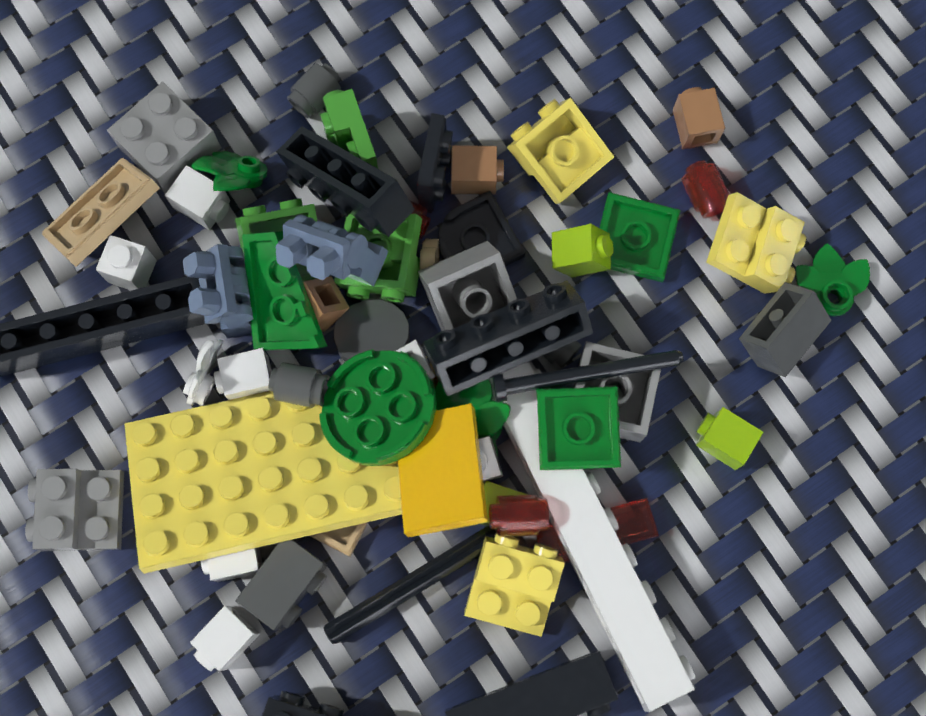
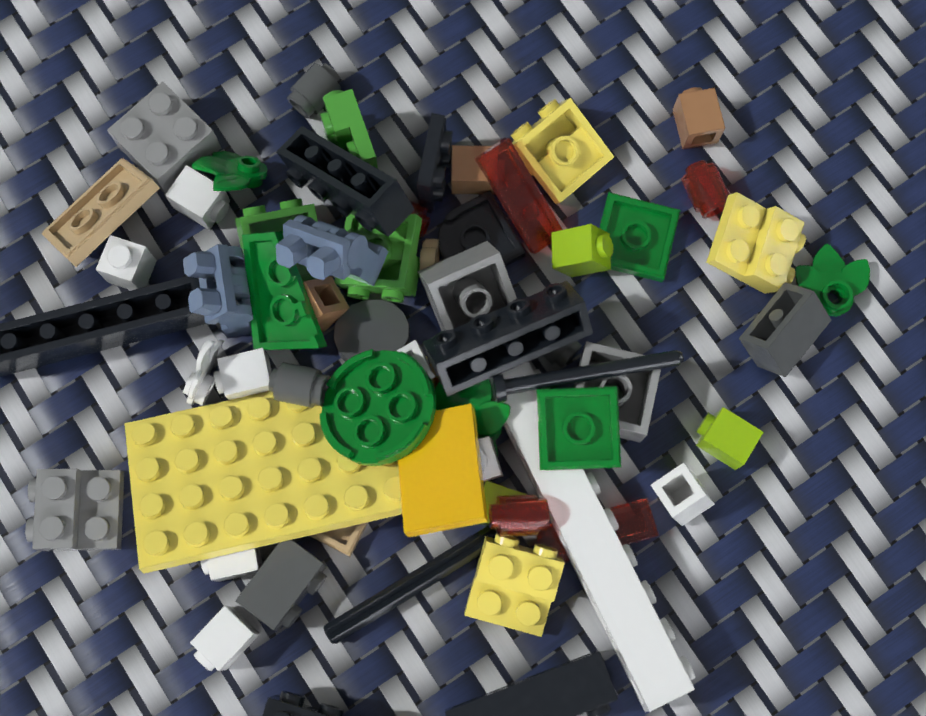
(519, 194): none -> clear red tile
(682, 494): none -> white brick

